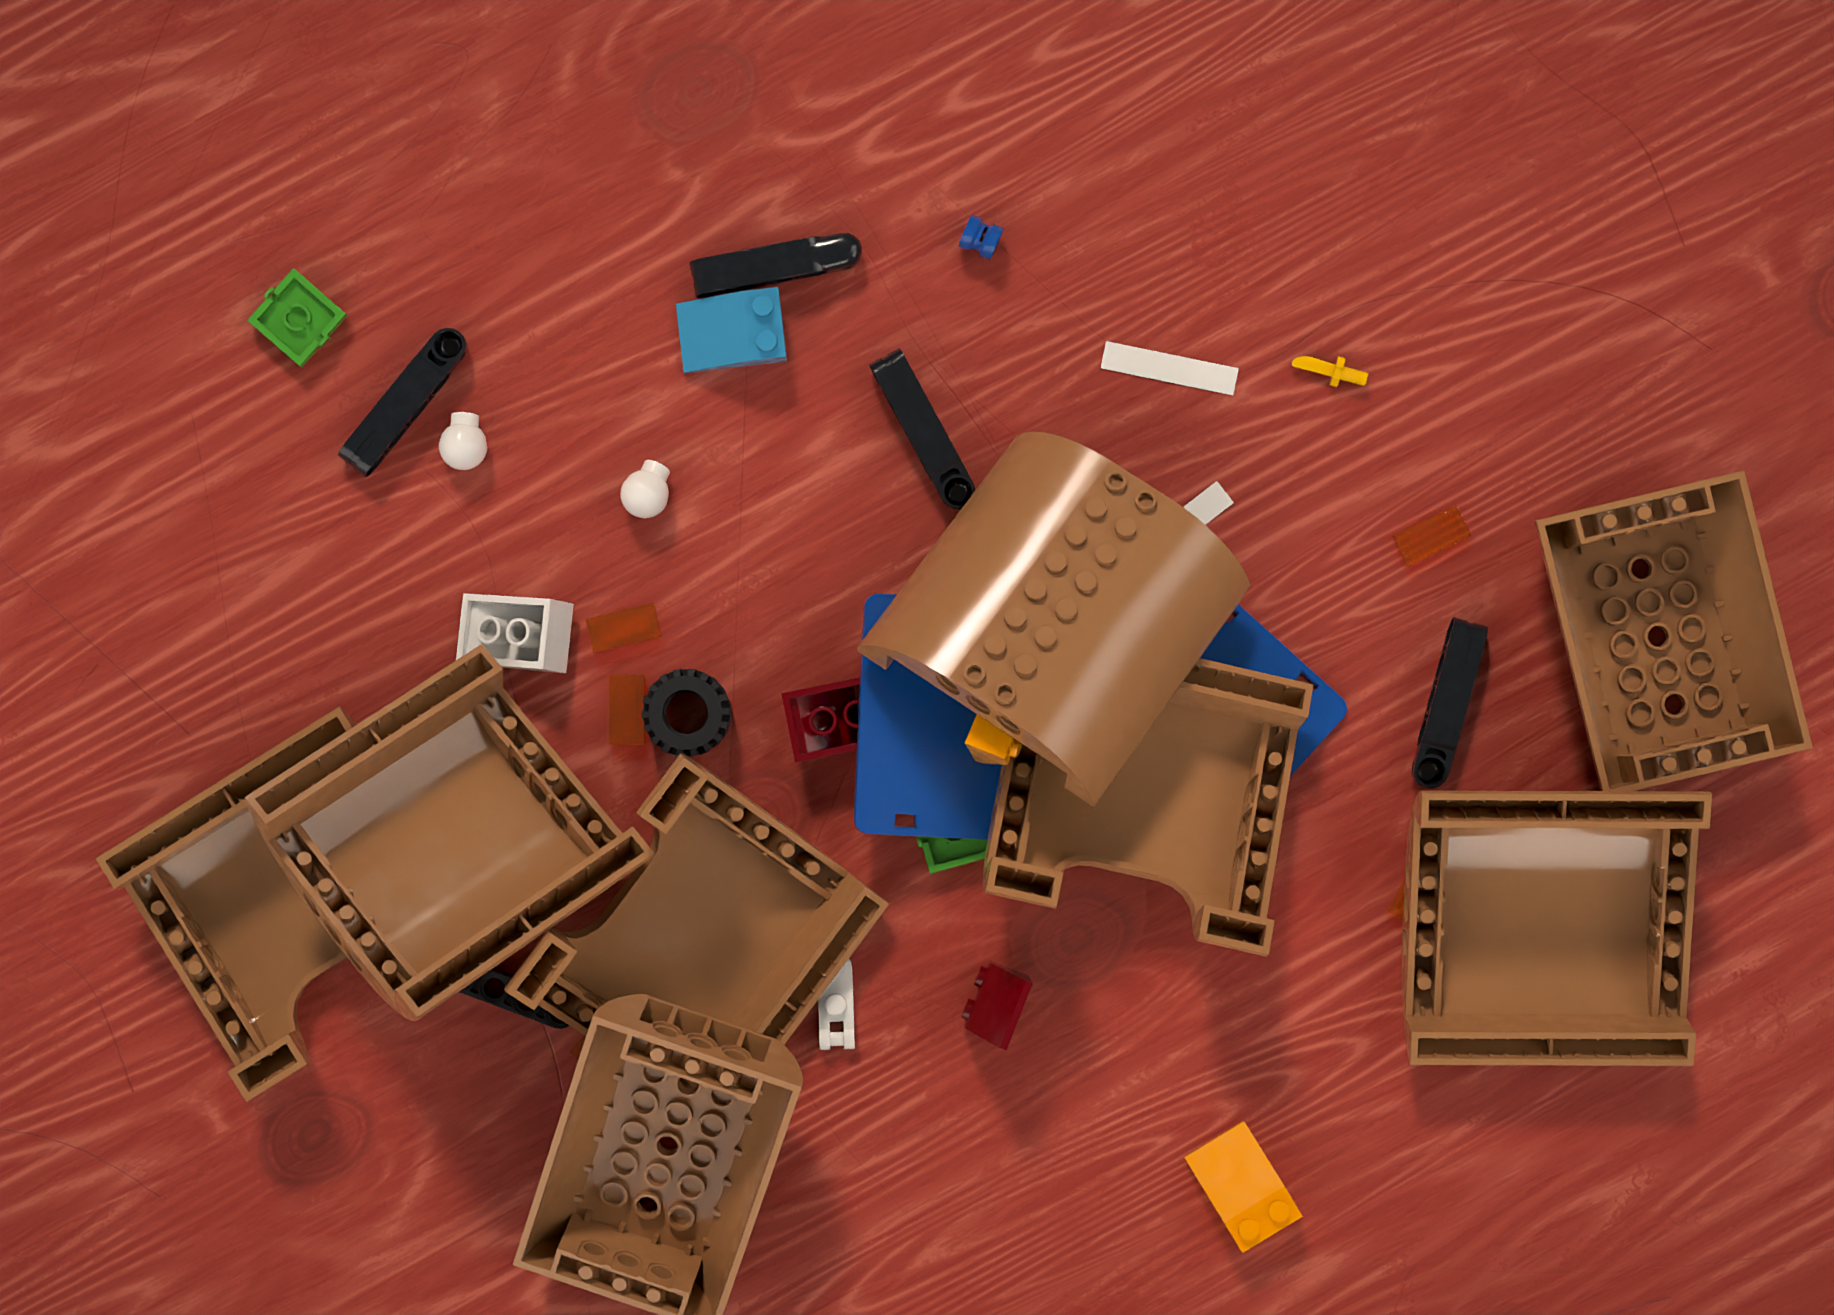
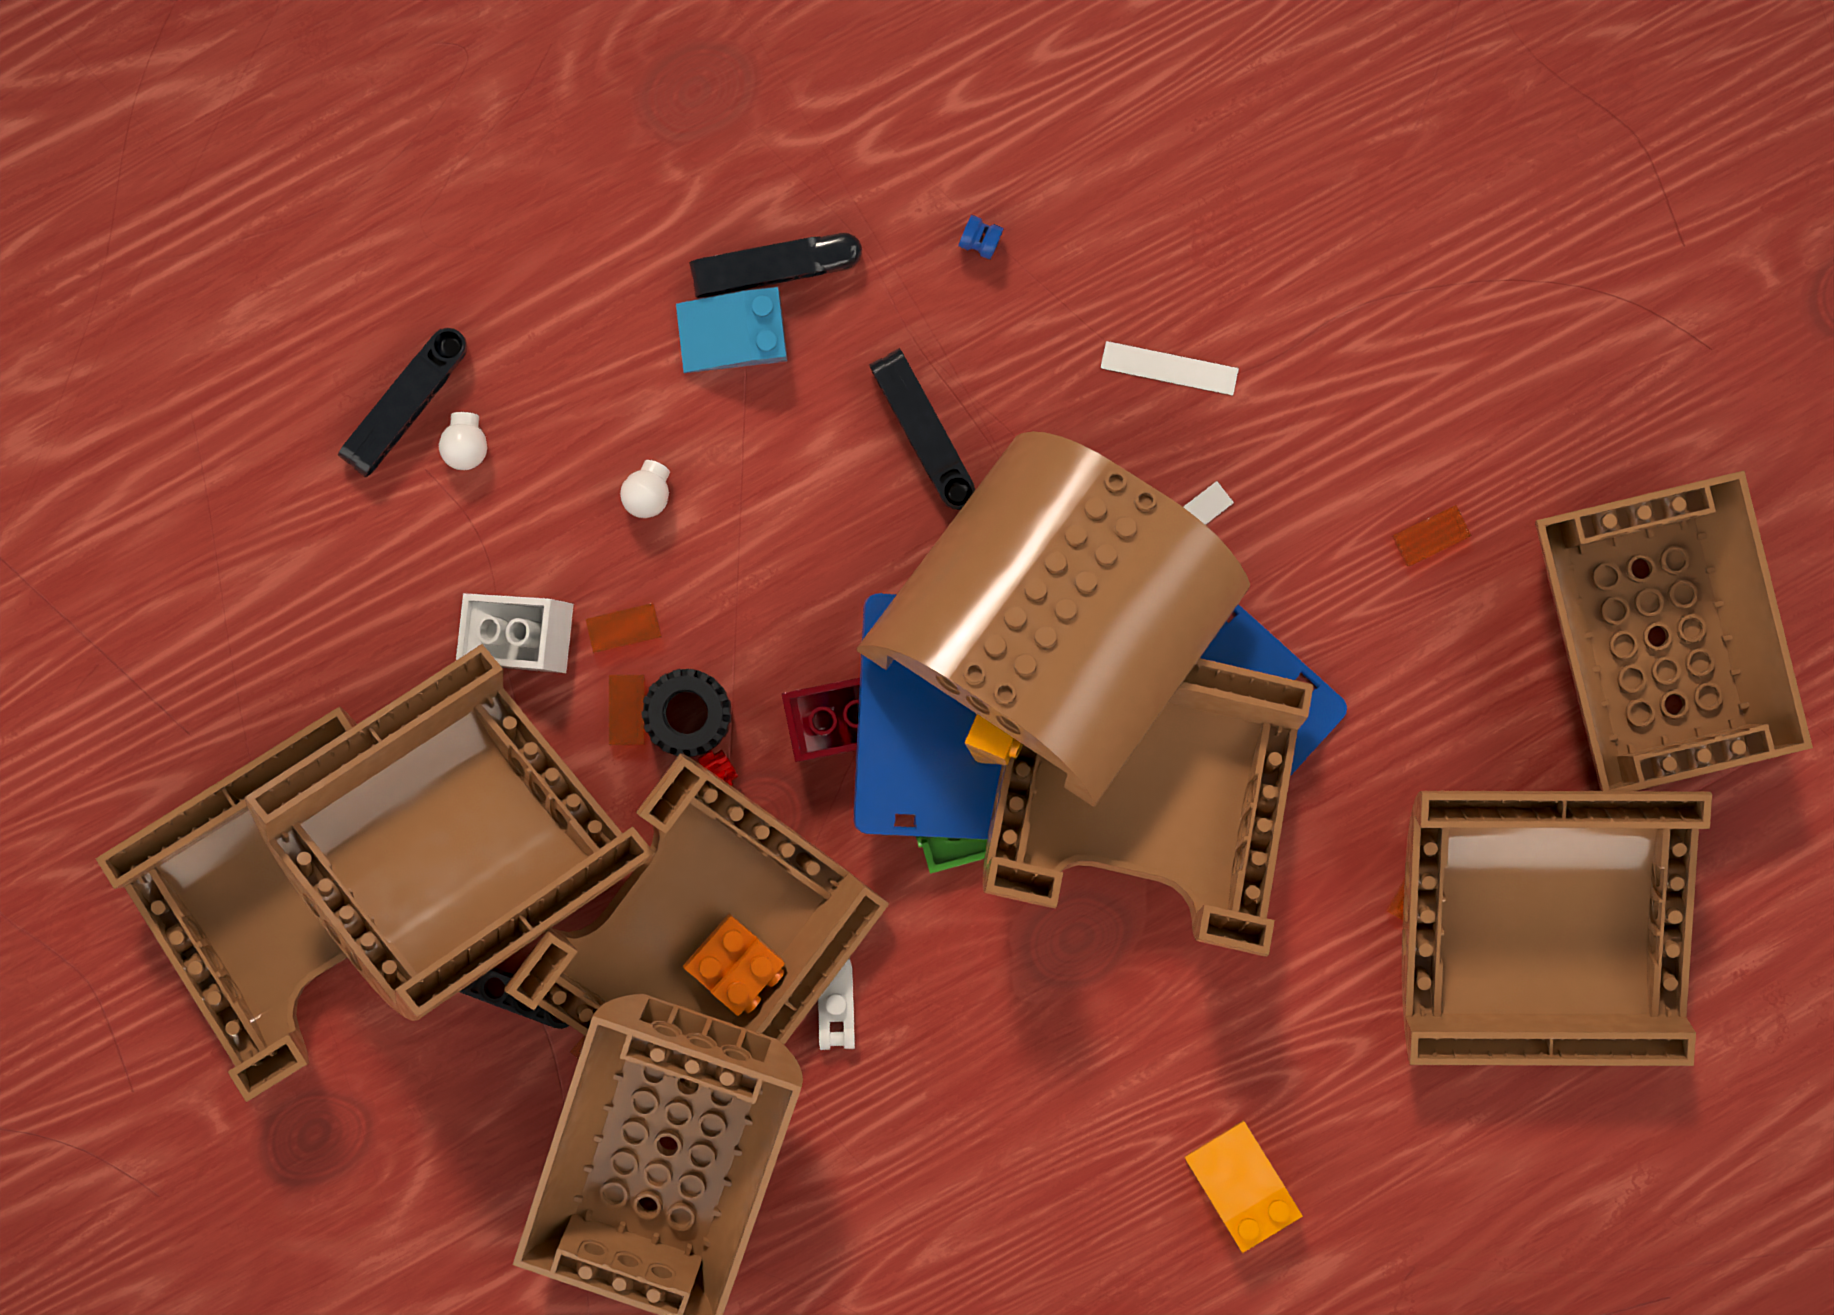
(297, 317): bright green plate -> none
(719, 765): none -> red gear
(735, 965): none -> orange plate
(997, 1003): dark red slope -> none
(1336, 371): yellow piece -> none
(1448, 702): black piece -> none

